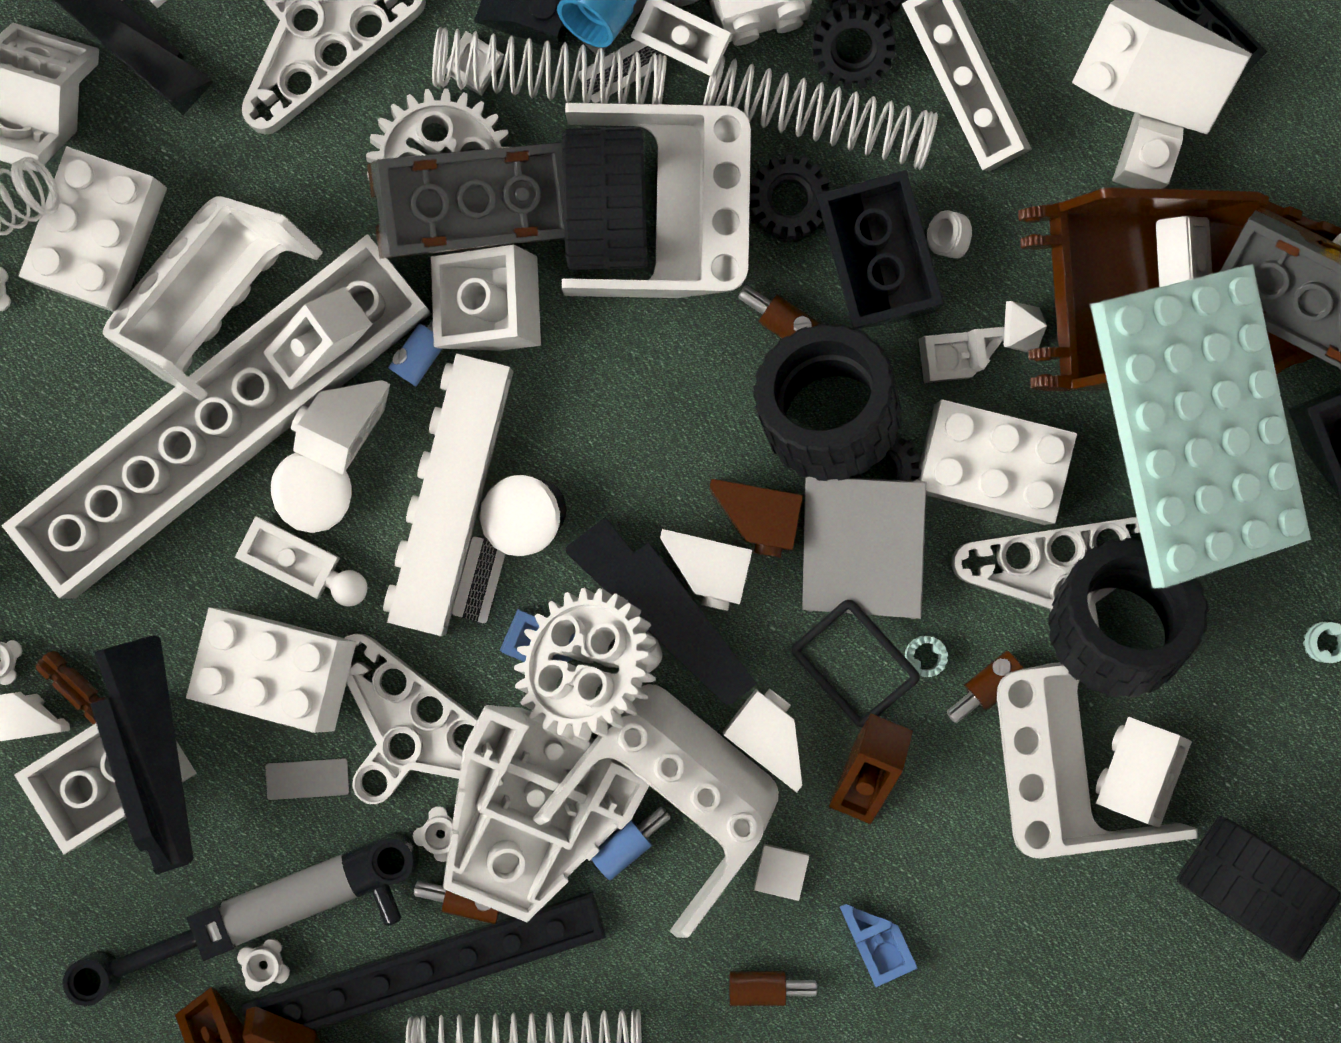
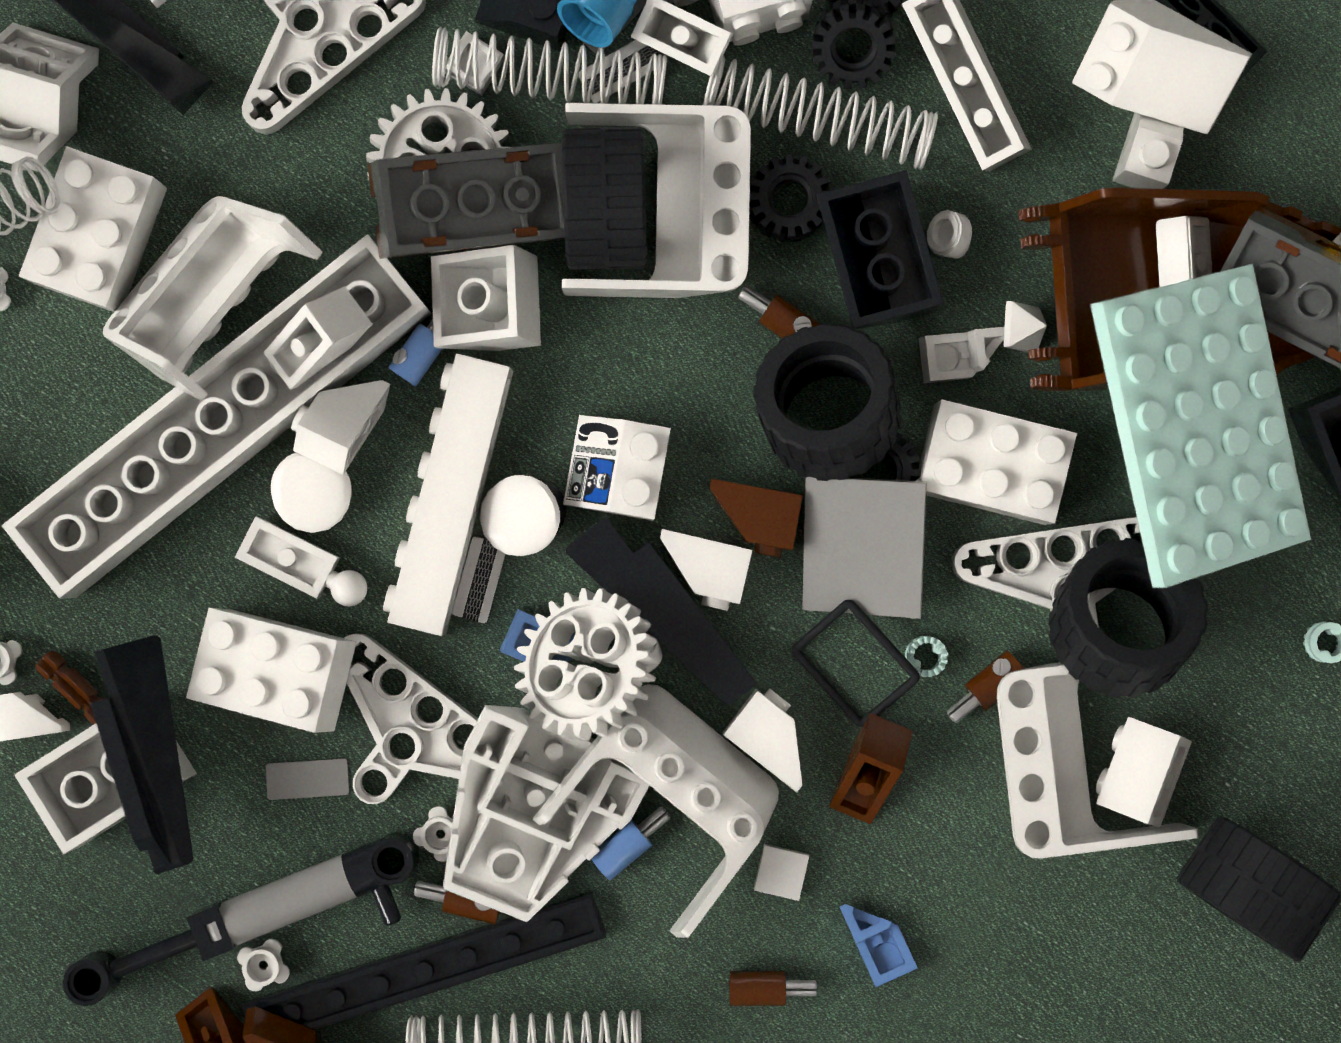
(617, 466): none -> white slope

